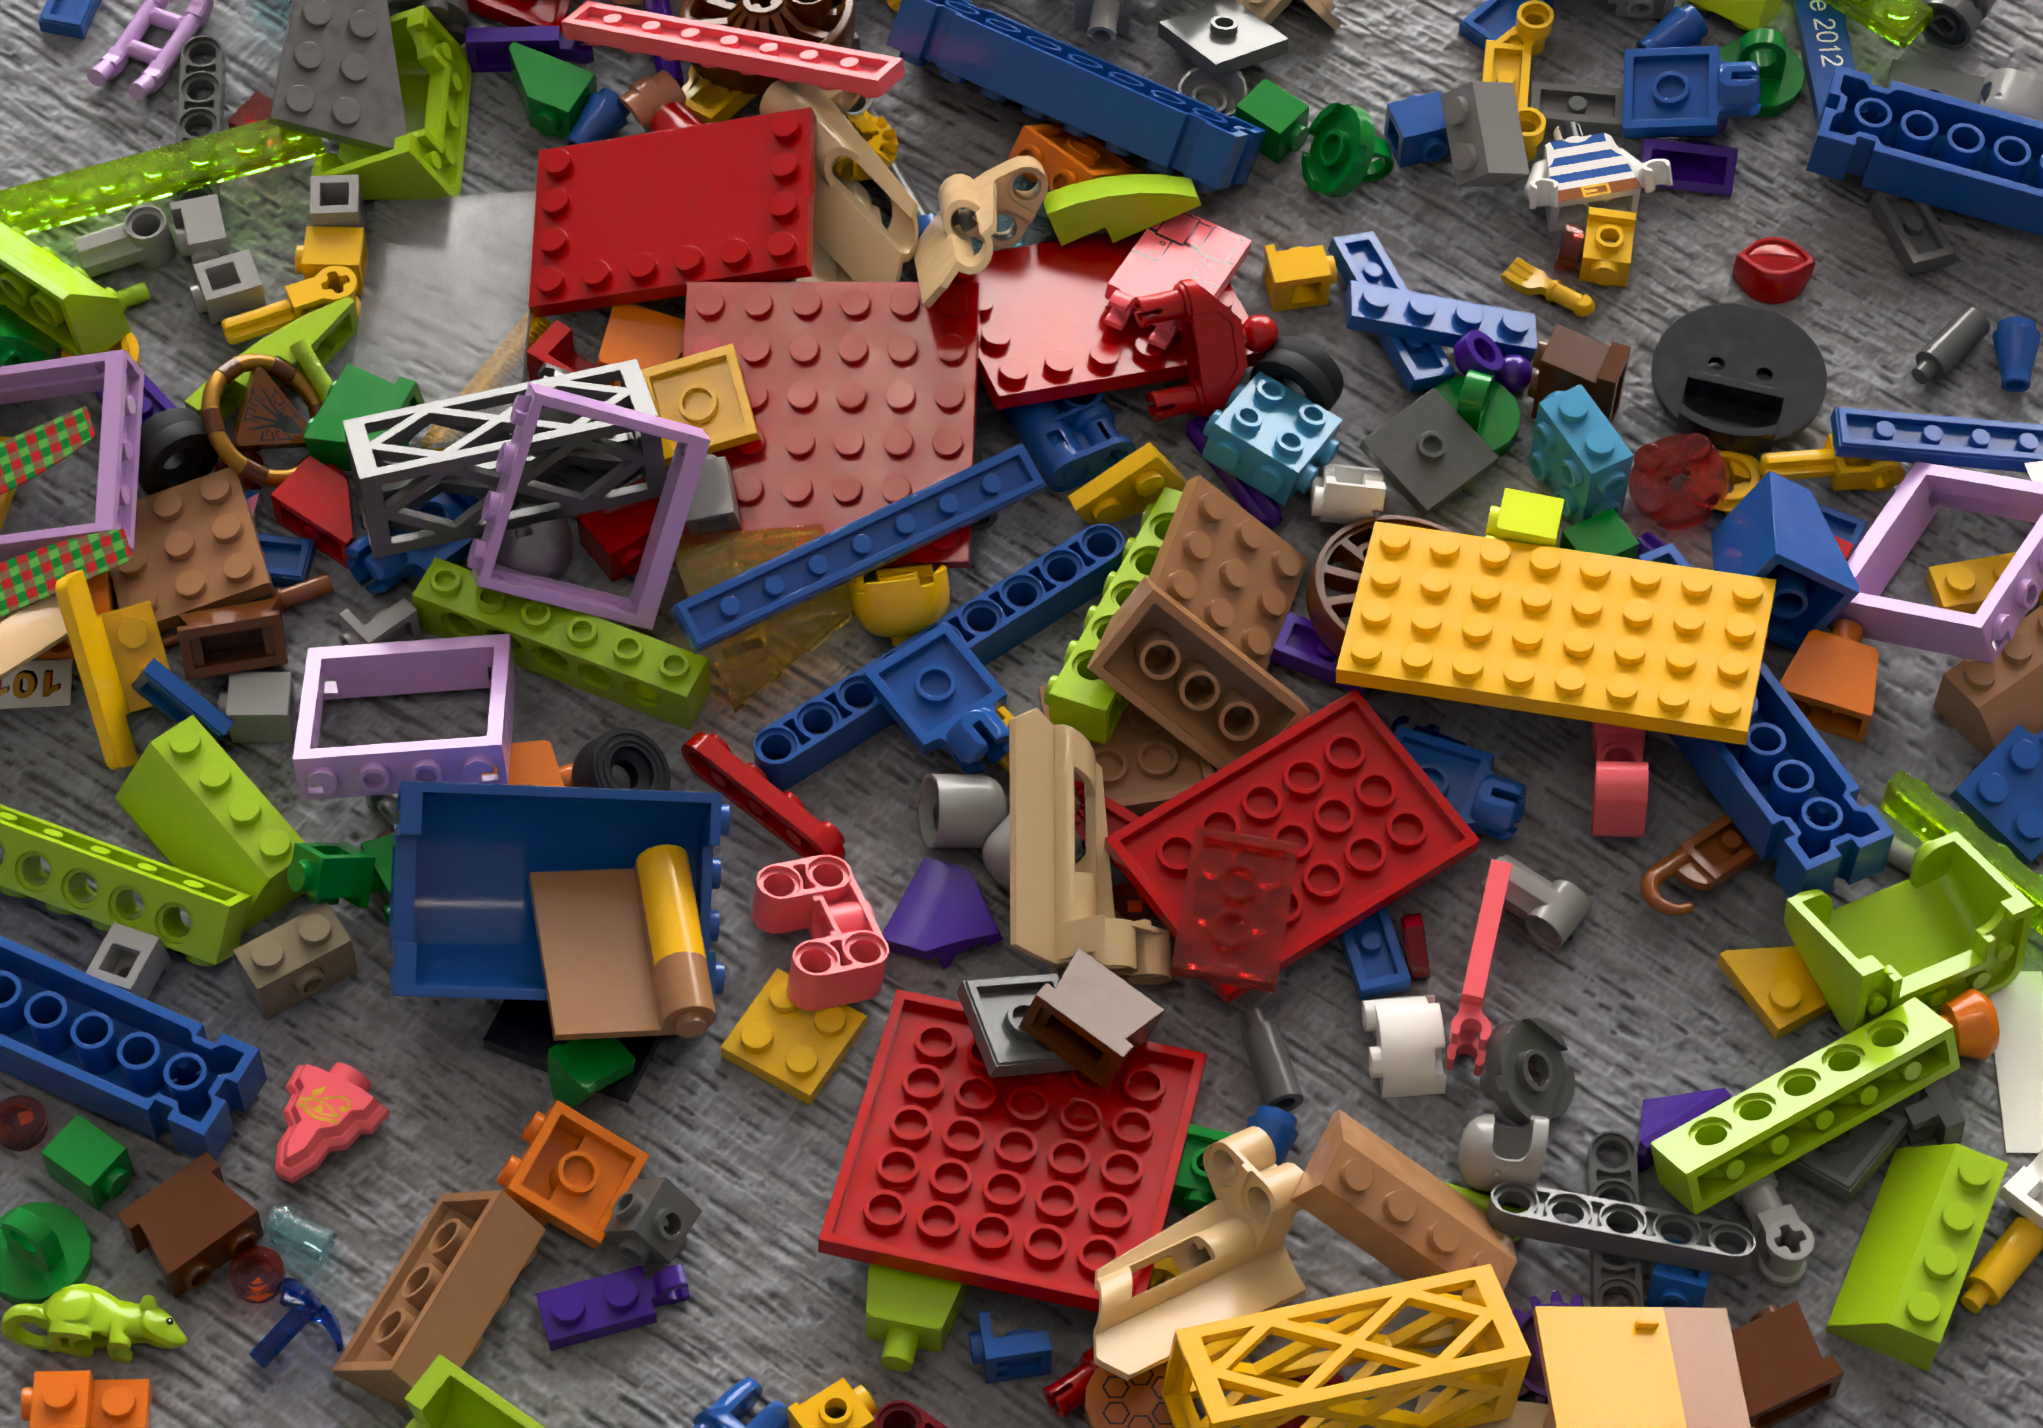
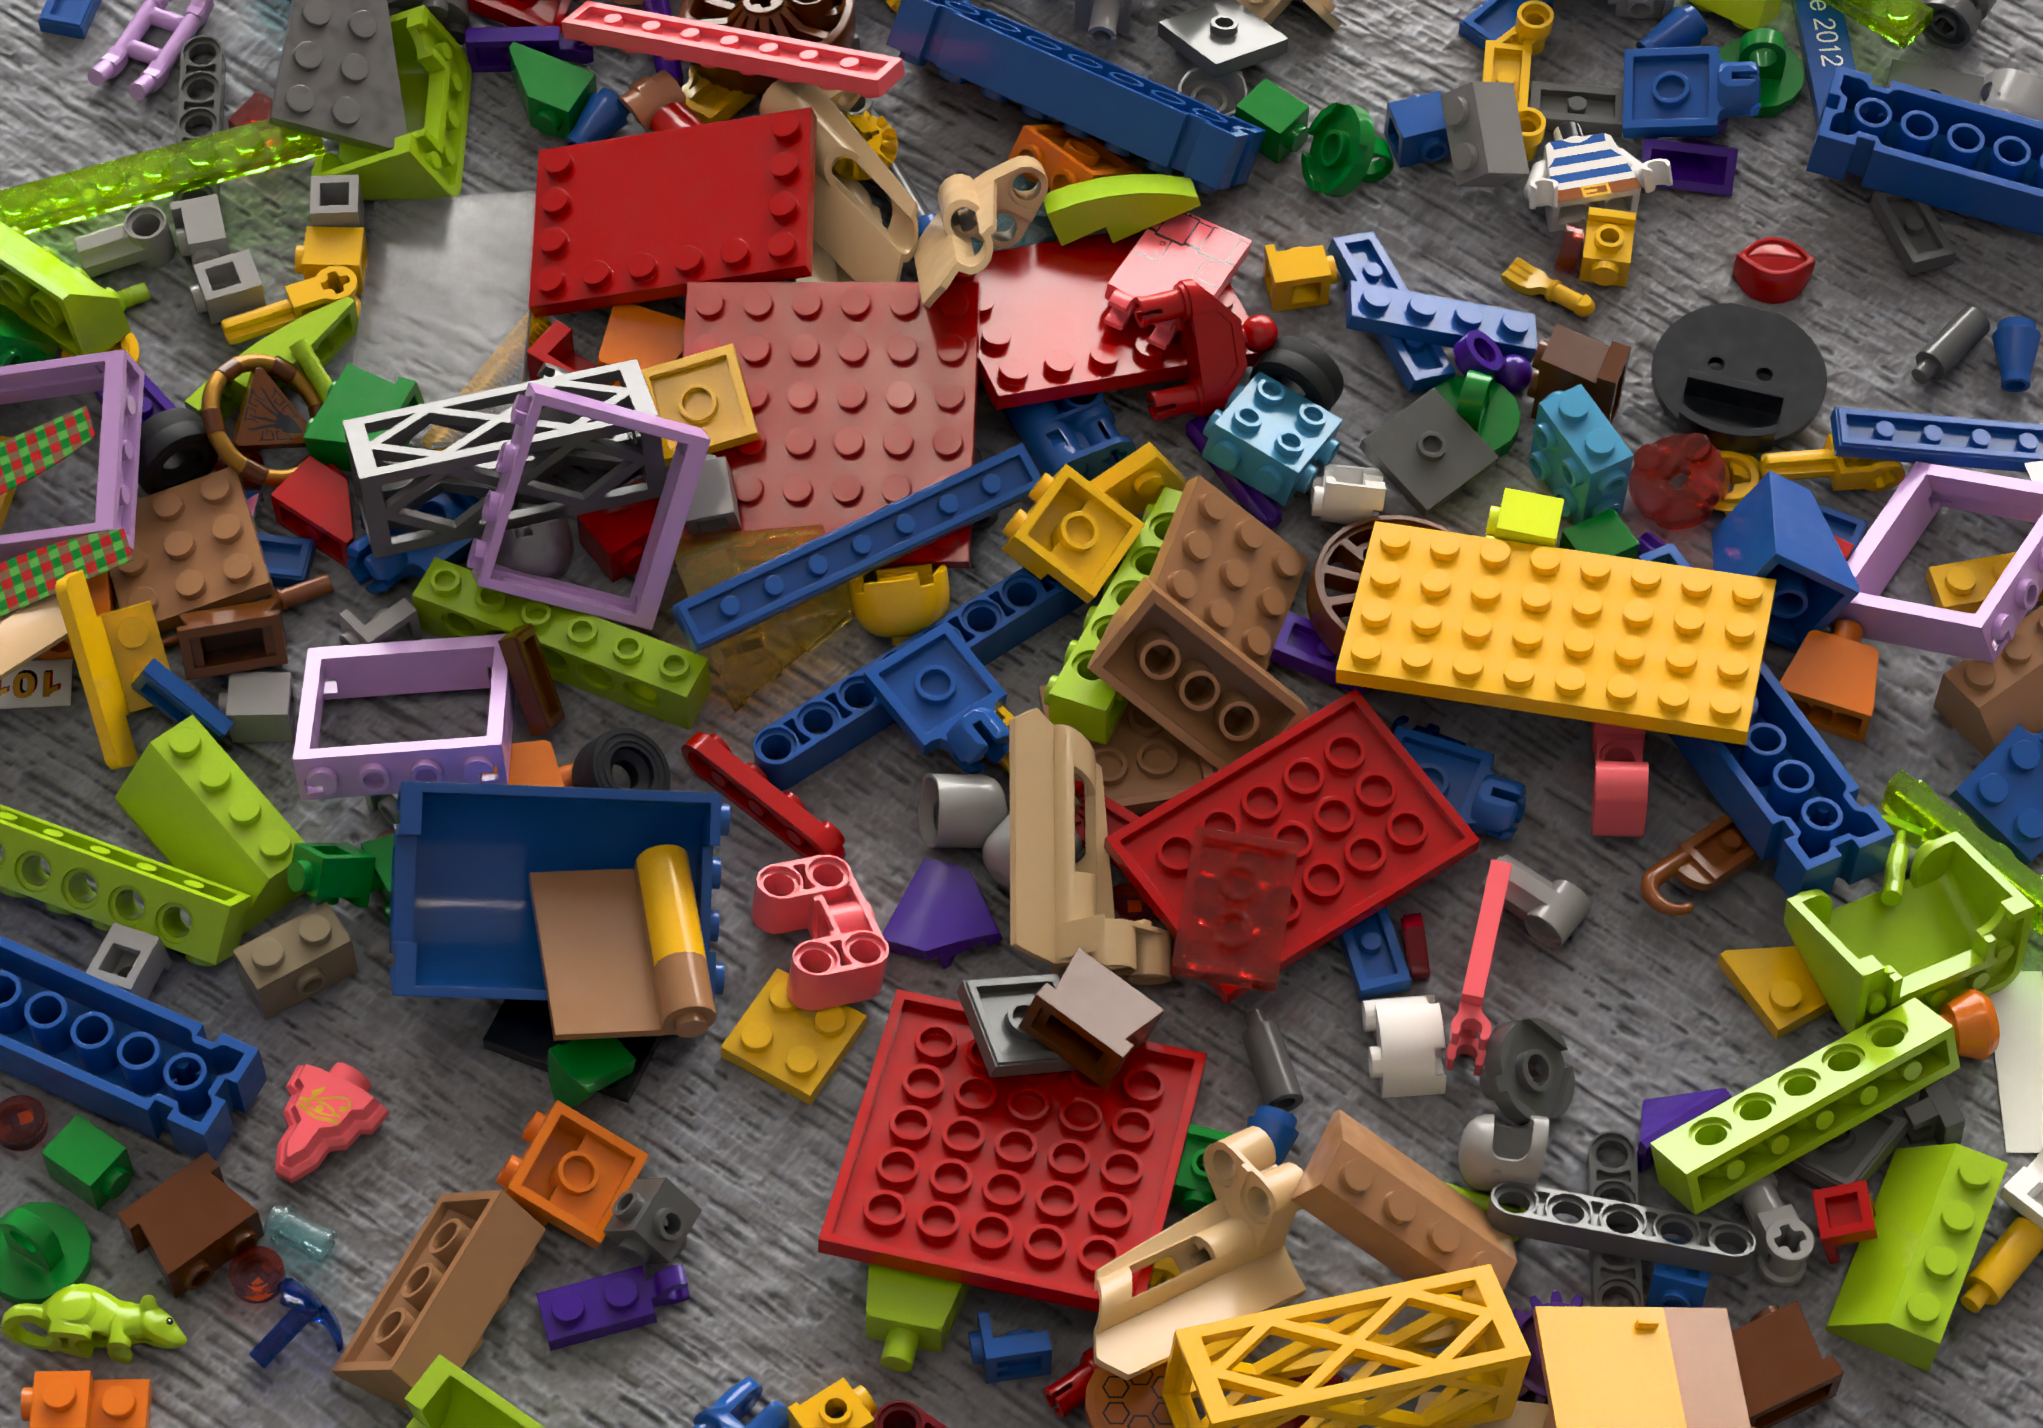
(531, 679): none -> reddish brown tile
(1071, 533): none -> yellow plate
(1844, 1216): none -> red panel
(1898, 858): none -> lime piece

